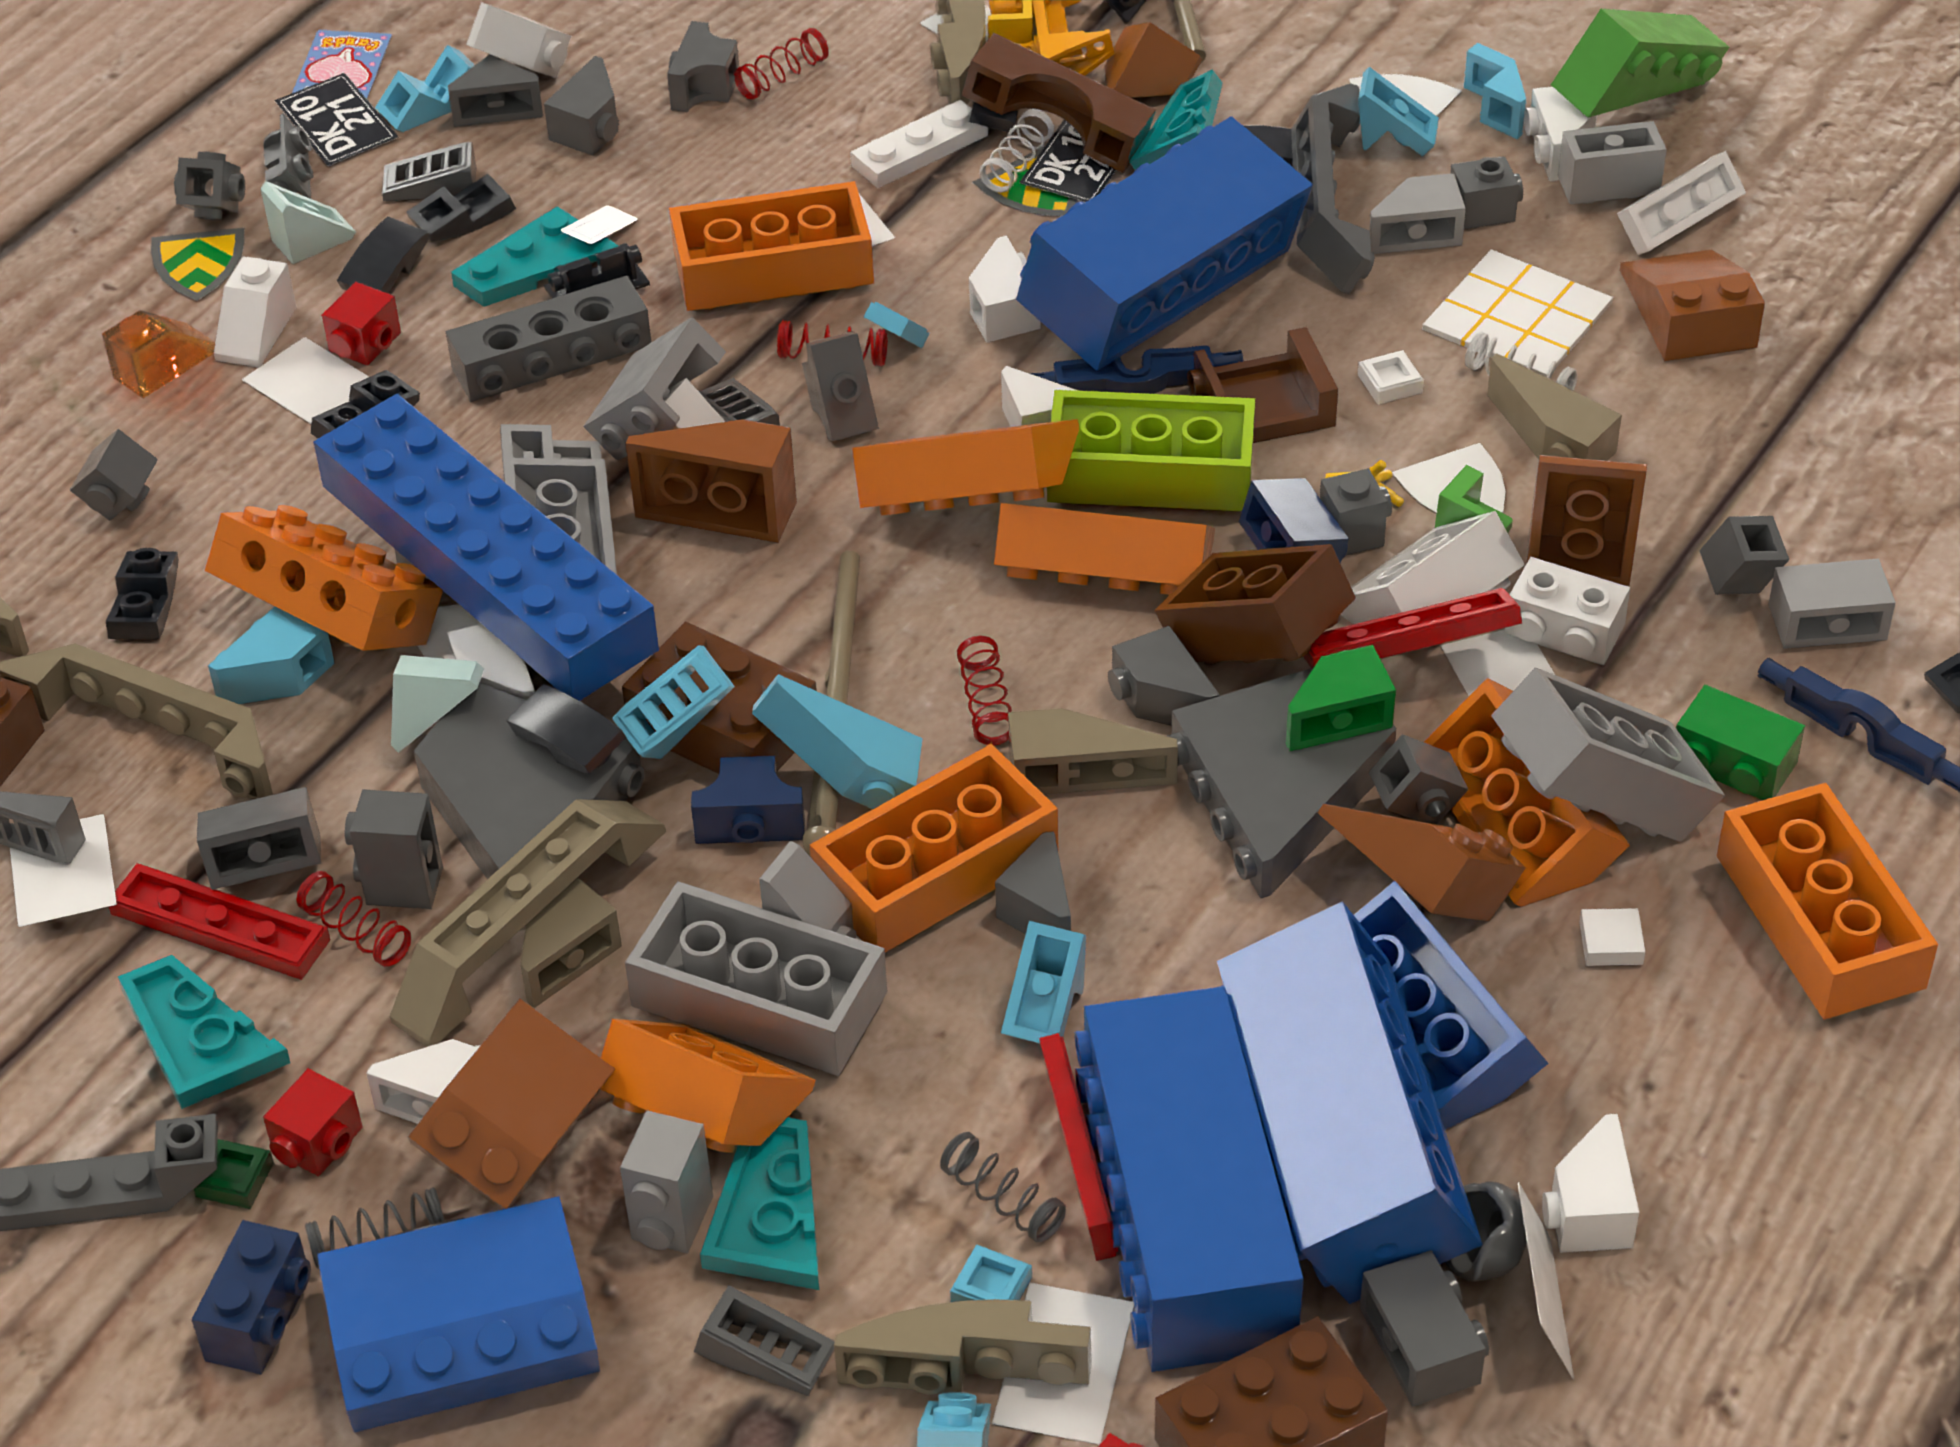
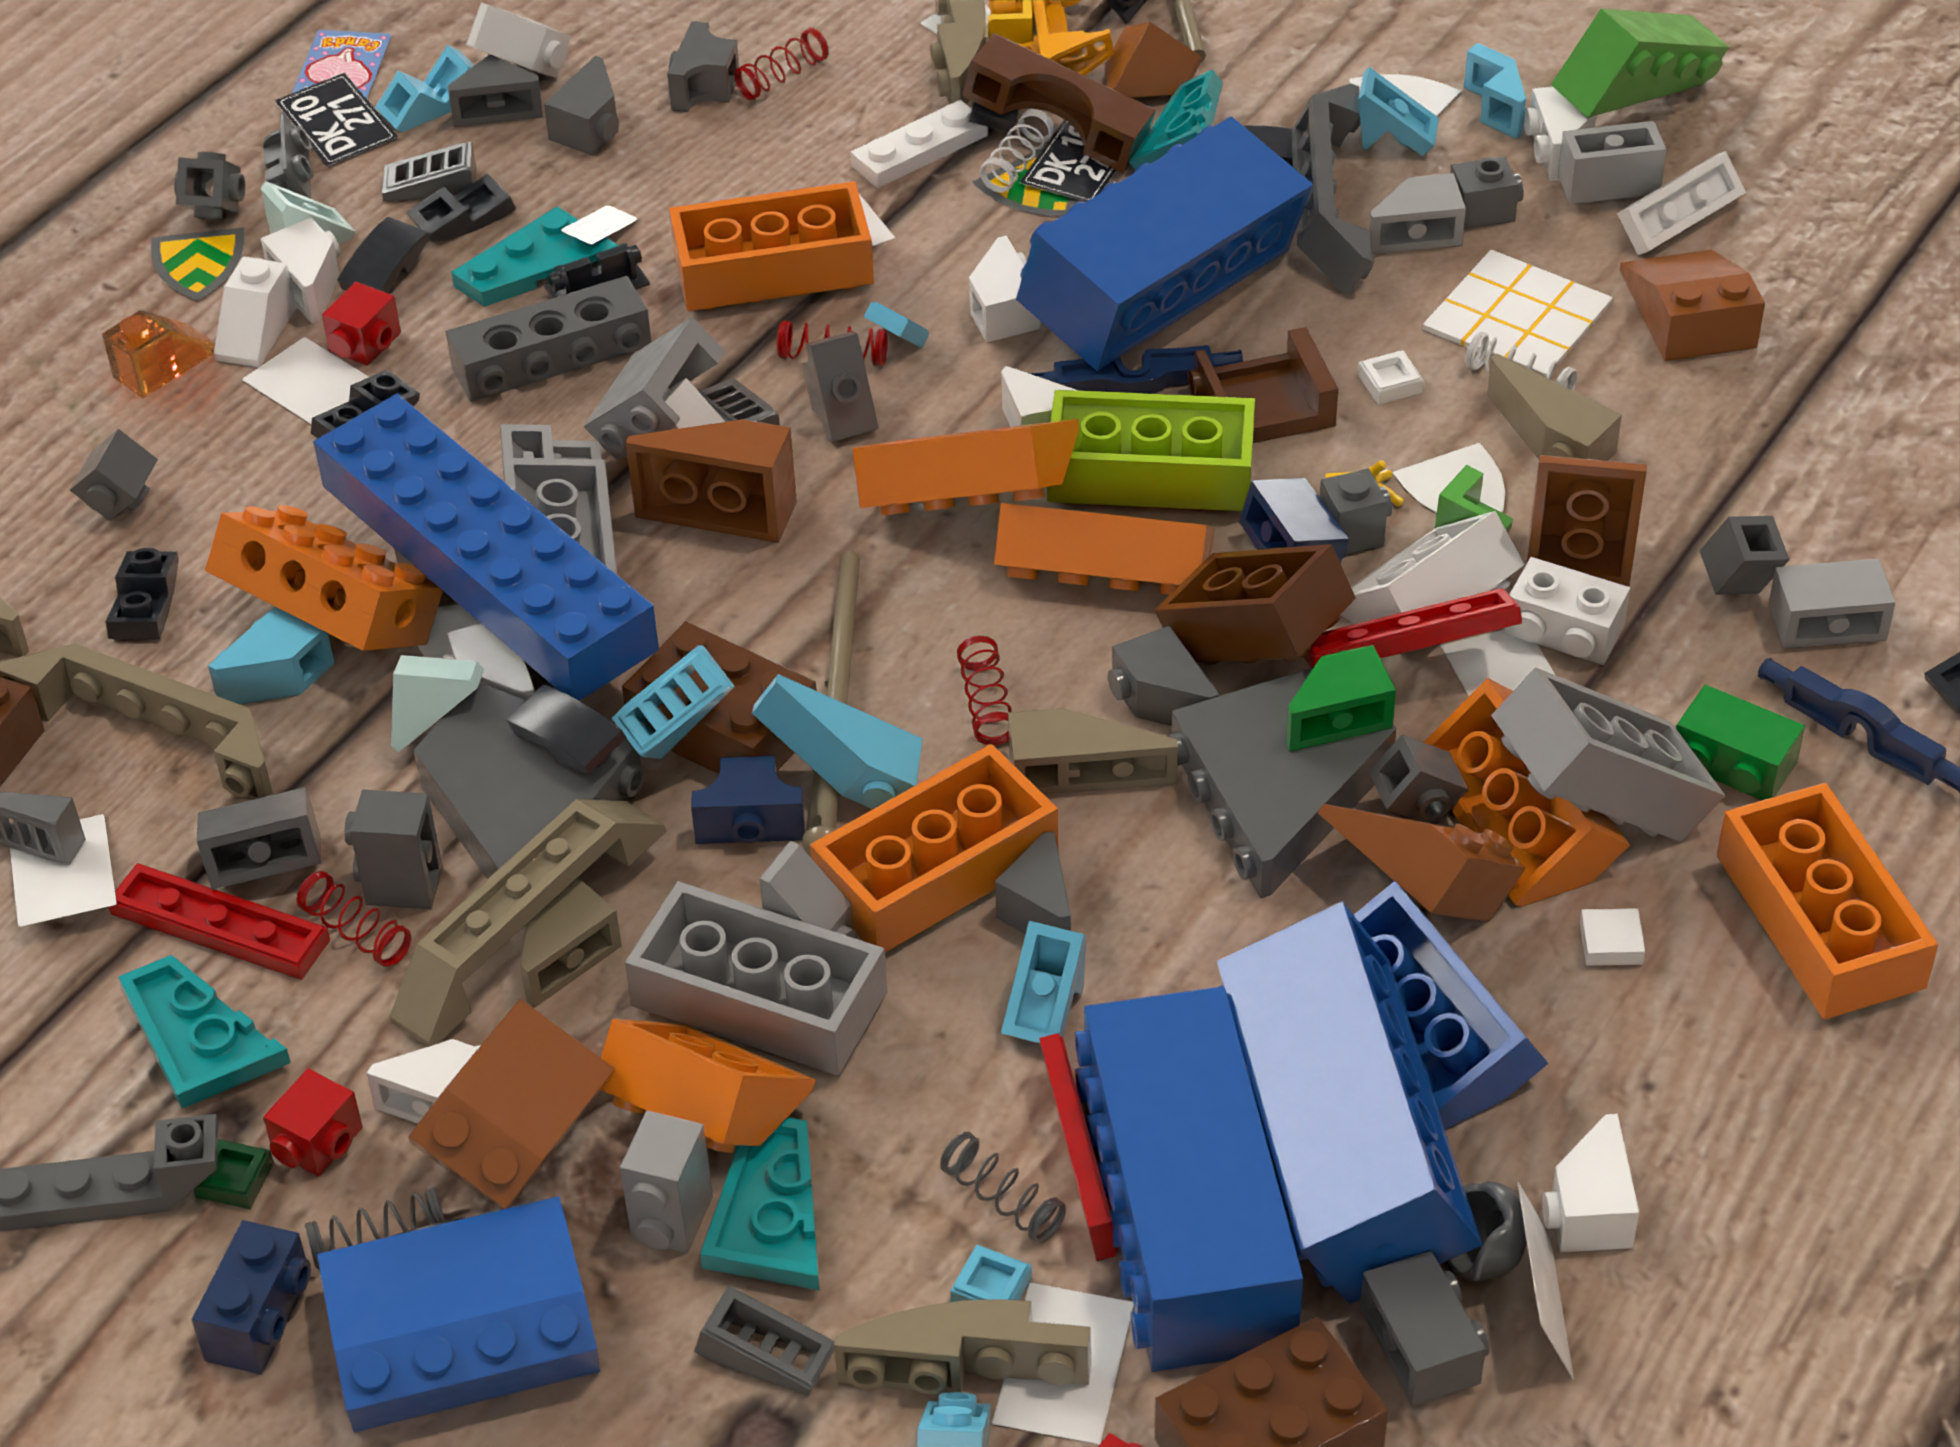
(310, 262): none -> white slope

